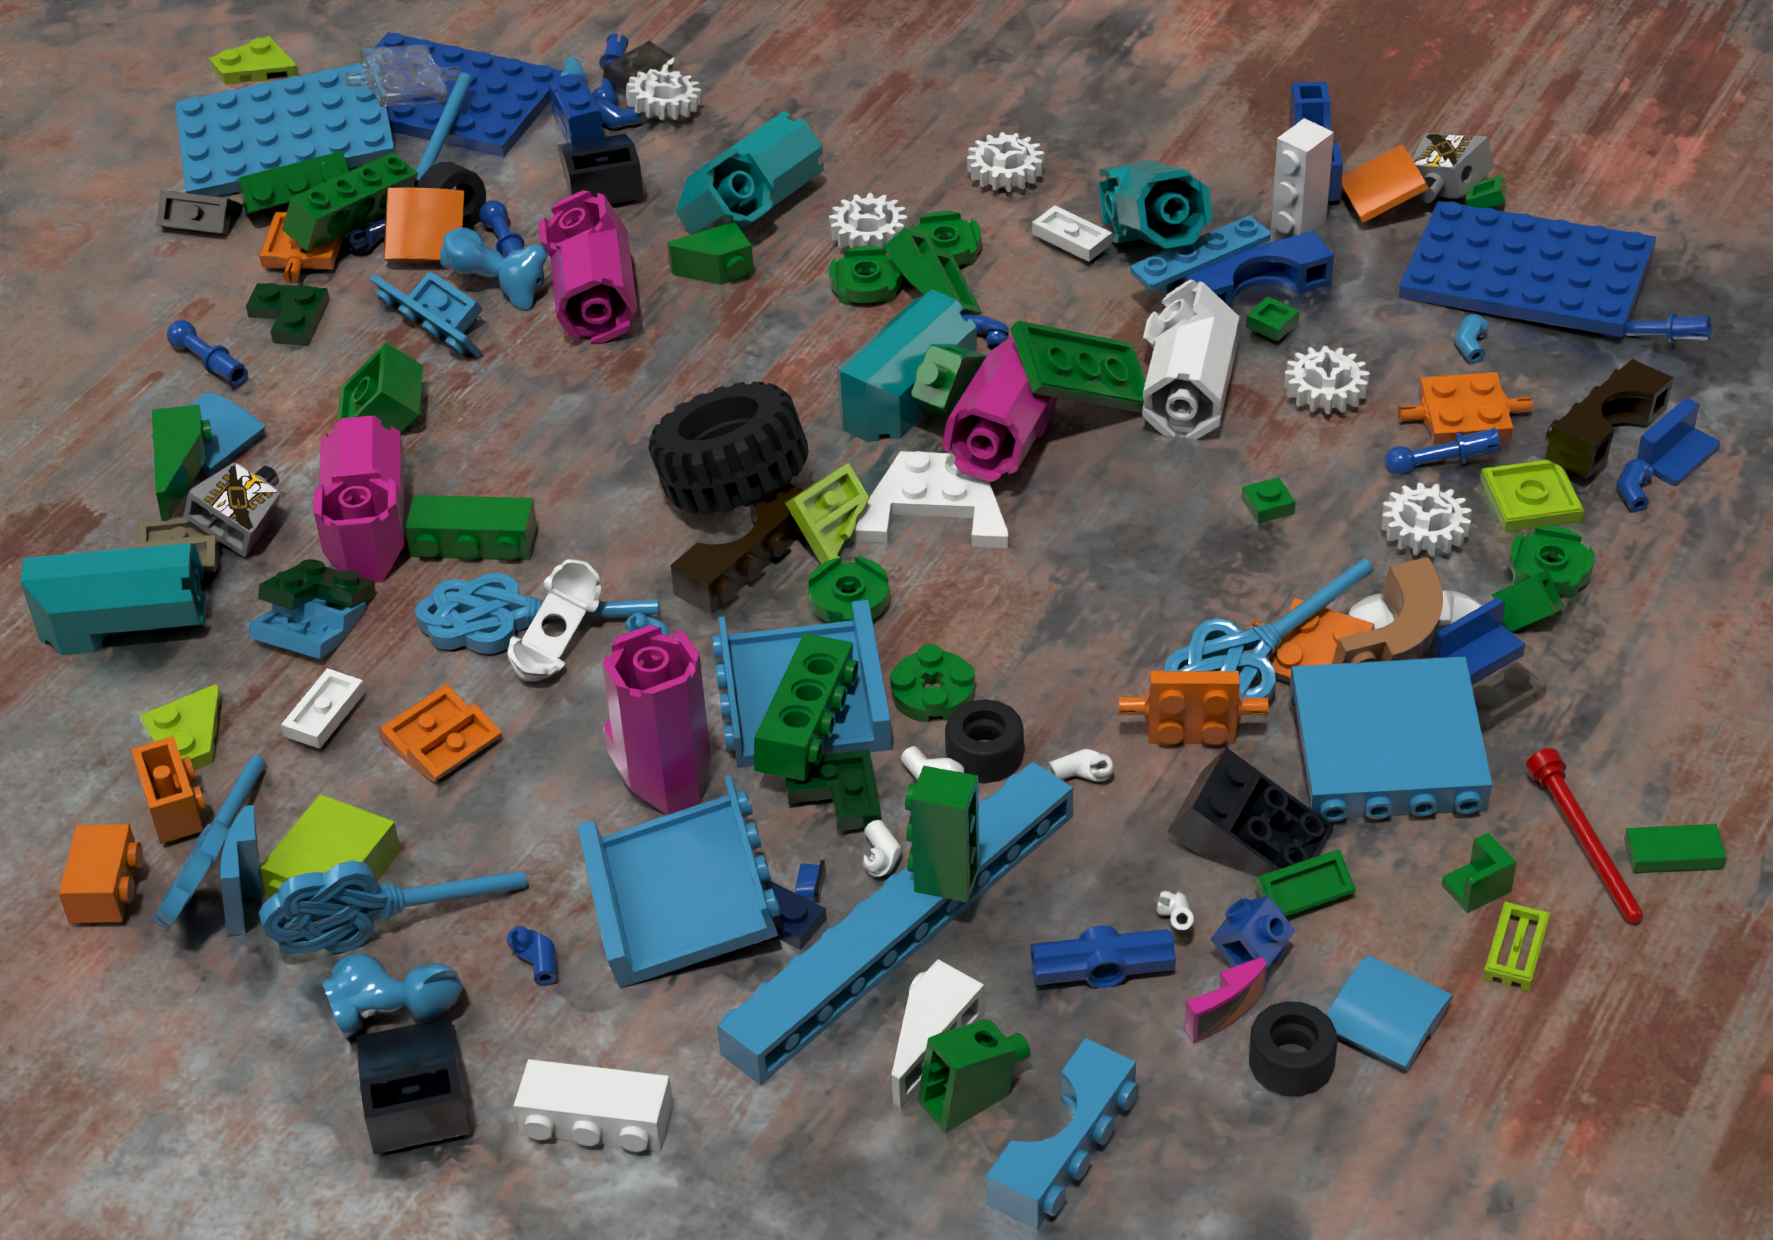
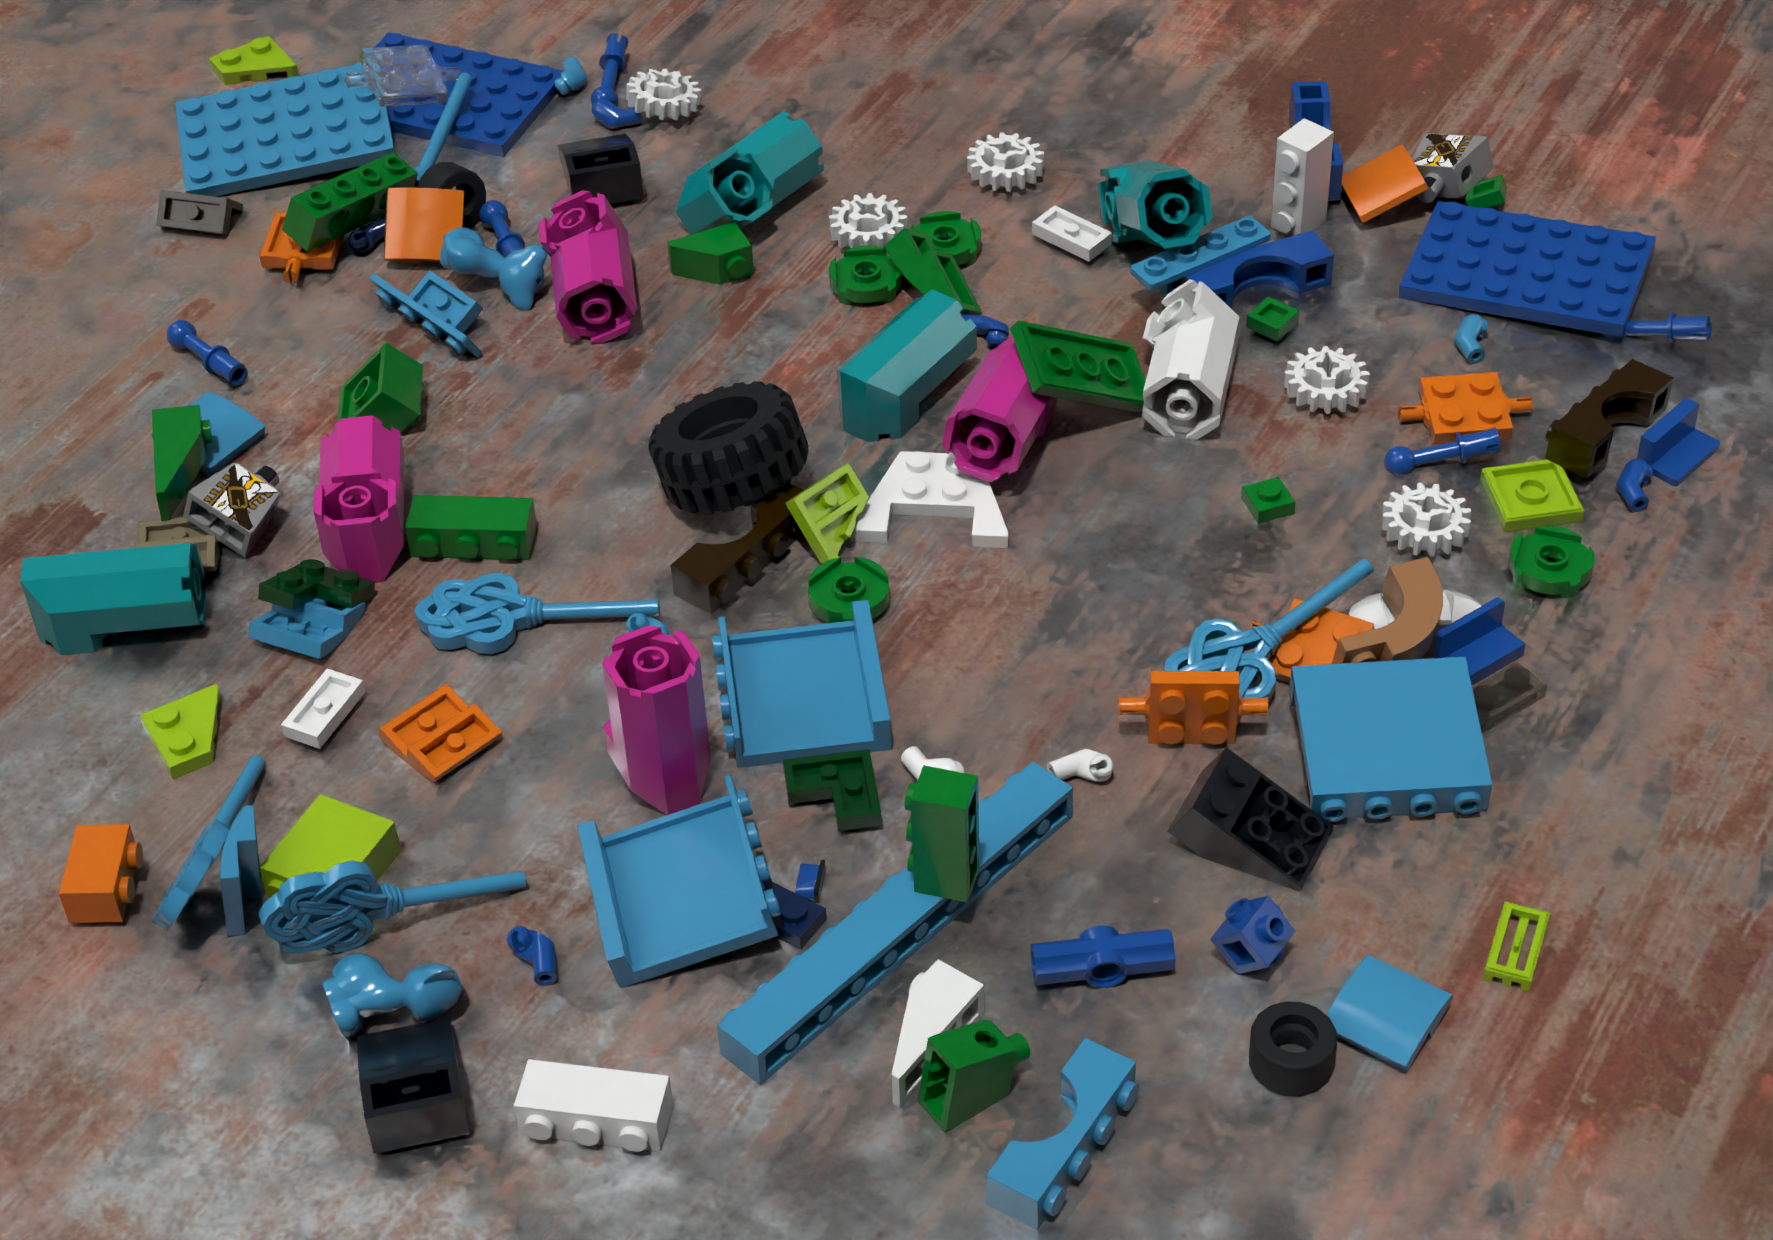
(167, 789): orange brick -> none
(279, 184): green brick -> none
(294, 308): dark green plate -> none
(572, 592): white piece -> none
(575, 108): blue brick -> none
(637, 60): clear smoke plate -> none
(805, 707): green brick -> none
(885, 850): white arm -> none
(926, 667): green plate -> none
(945, 377): green torso -> none
(985, 721): black tyre -> none
(1178, 908): white arm -> none
(1237, 994): dark pink slope -> none
(1307, 883): green tile -> none
(1484, 878): green panel -> none
(1529, 600): green panel -> none
(1549, 771): red piece -> none
(1675, 848): green tile -> none

